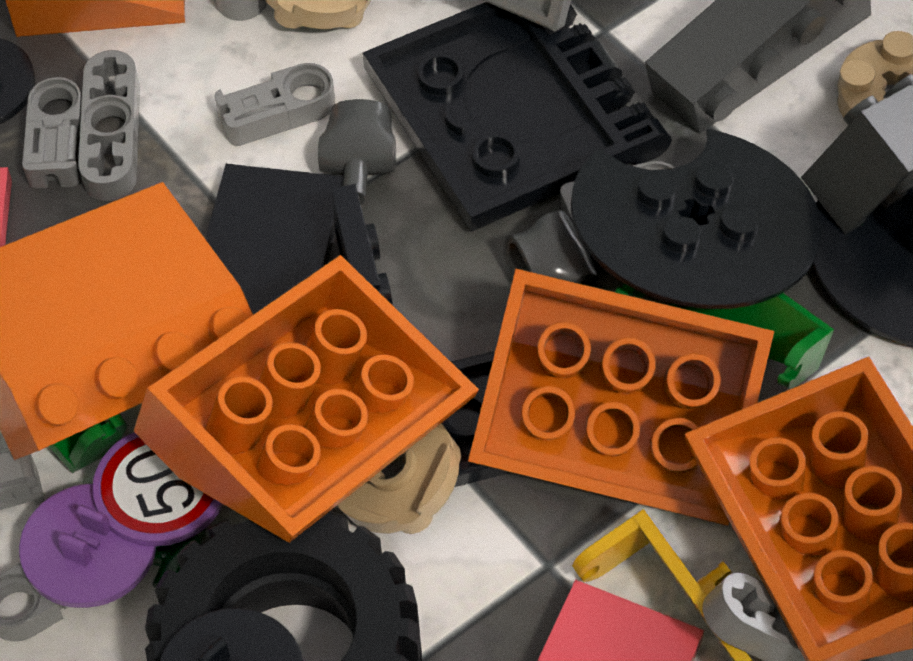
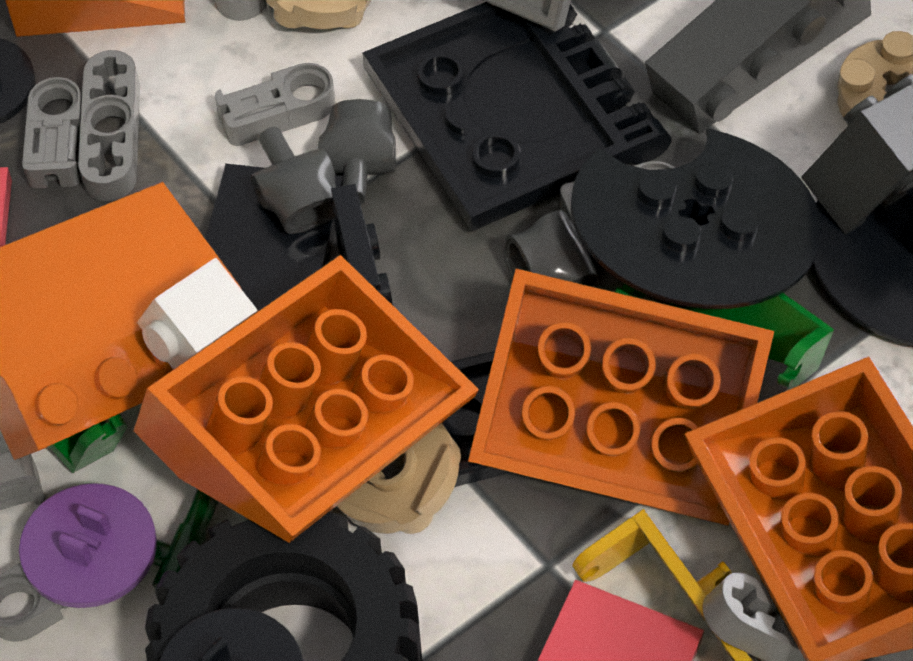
(147, 498): piece -> none
(194, 314): none -> white brick
(295, 185): none -> dark grey piece

